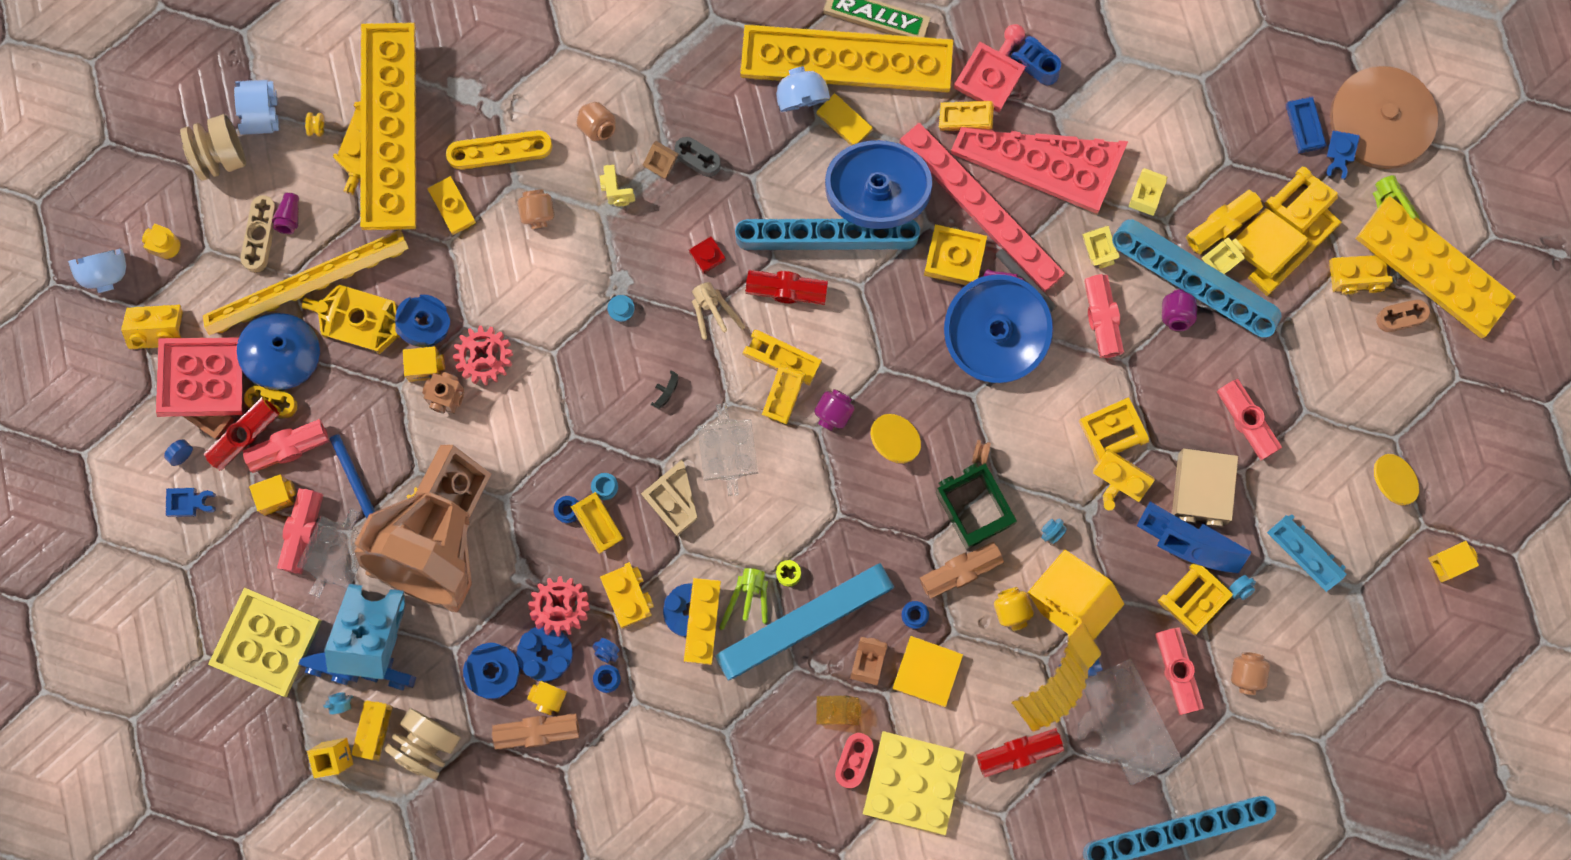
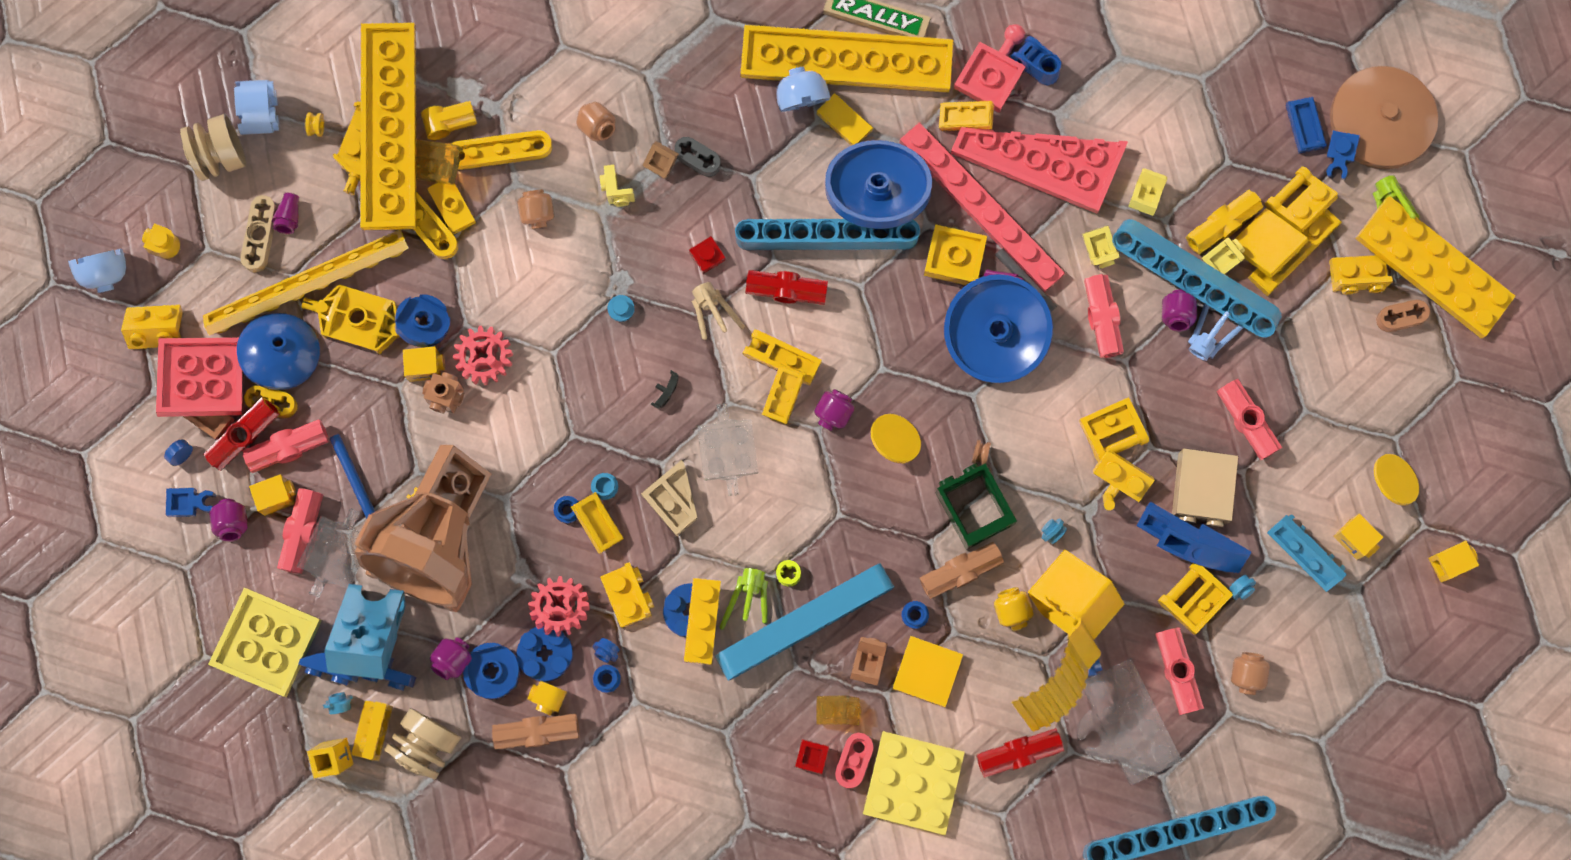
(228, 520): none -> magenta head
(433, 231): none -> yellow plate
(437, 161): none -> clear yellow plate
(441, 121): none -> yellow piece
(450, 658): none -> magenta head
(812, 756): none -> red plate
(1204, 345): none -> light blue plant
(1359, 537): none -> yellow brick

